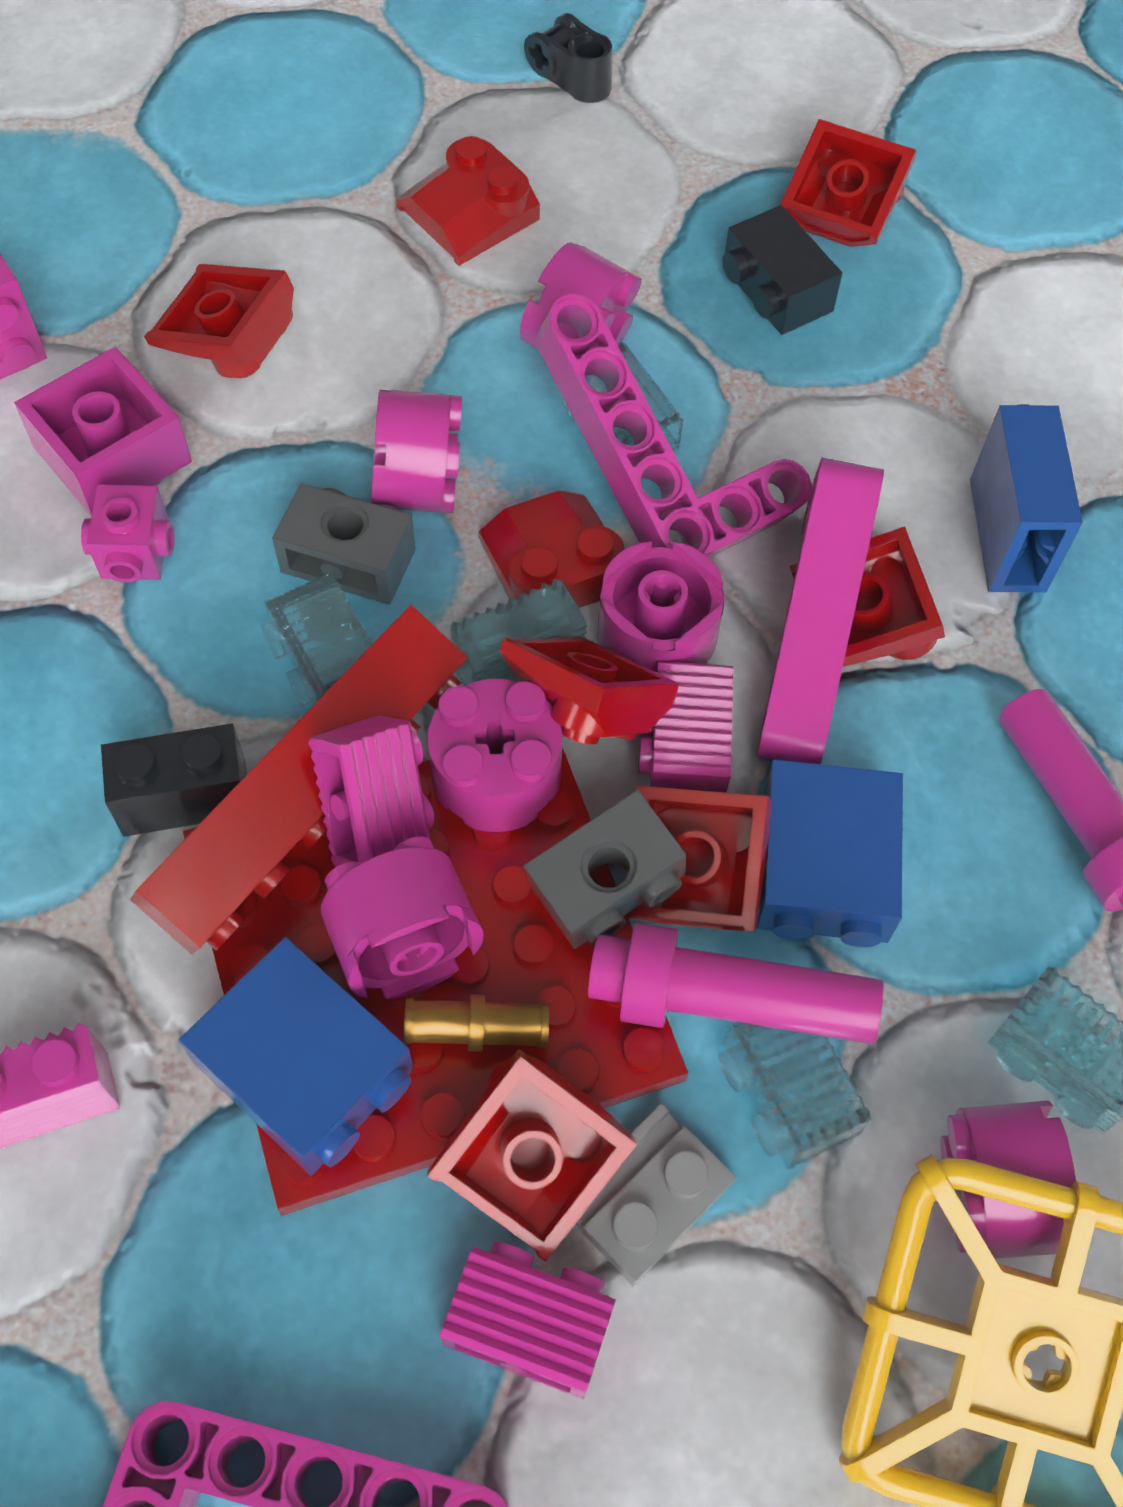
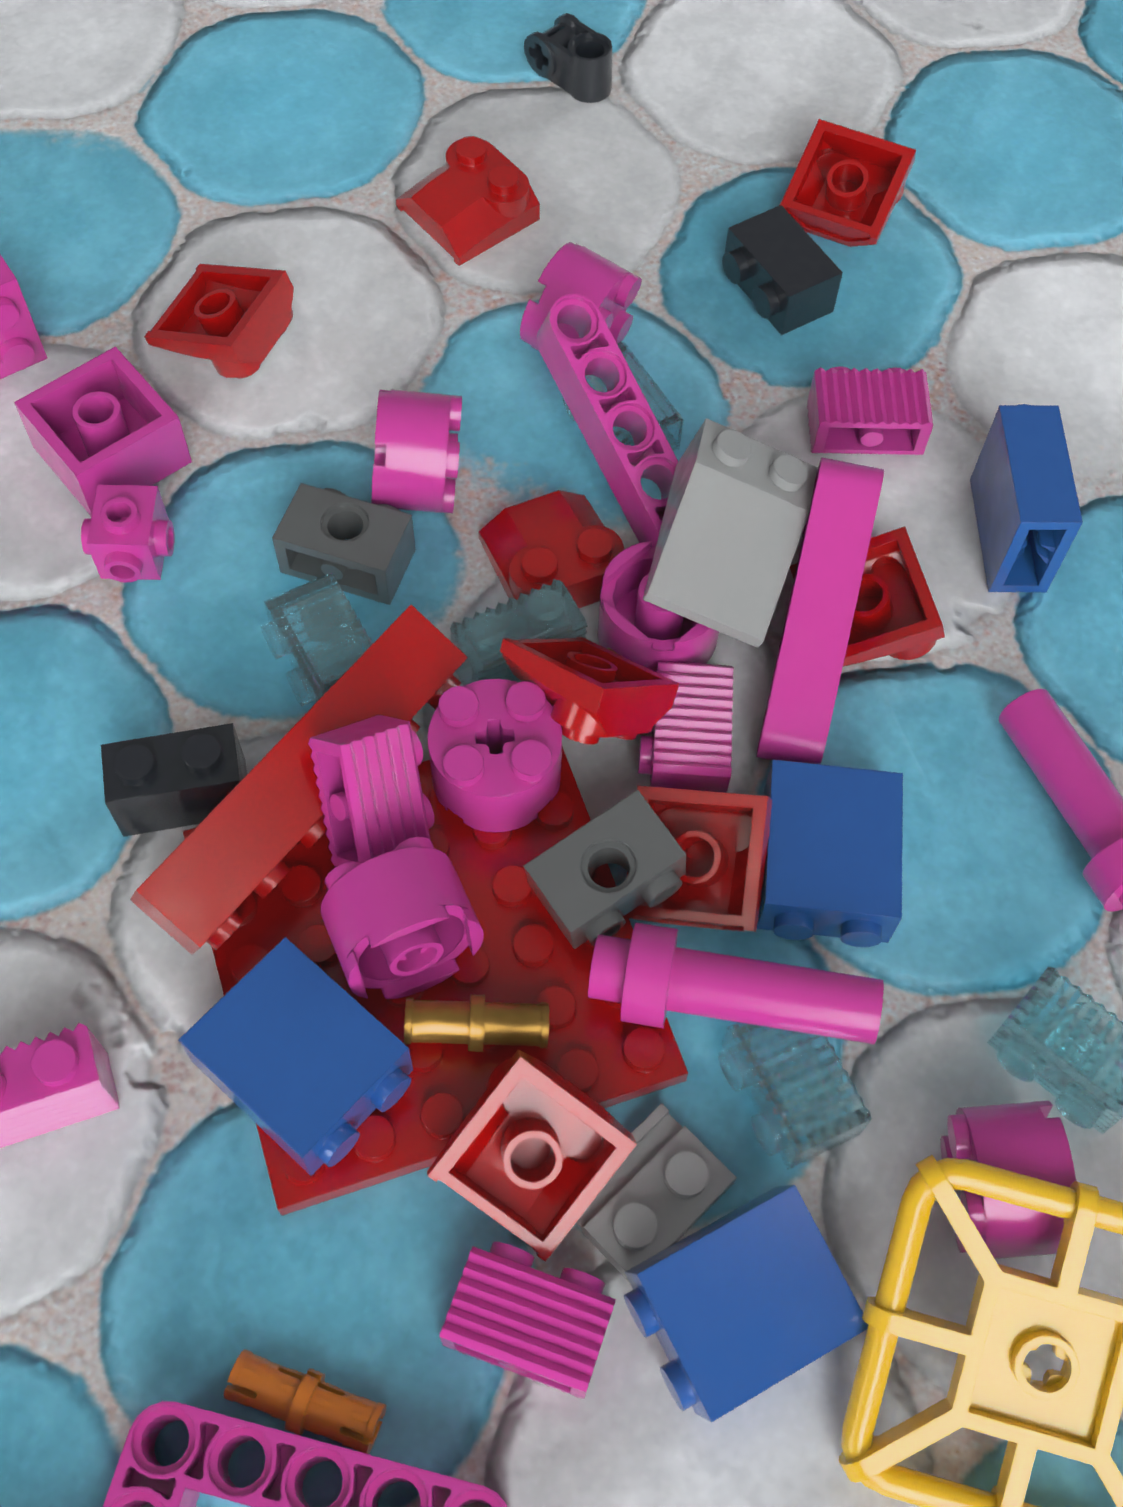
(305, 1401): none -> orange pin
(730, 532): none -> light grey slope
(743, 1303): none -> blue brick
(869, 411): none -> dark pink brick

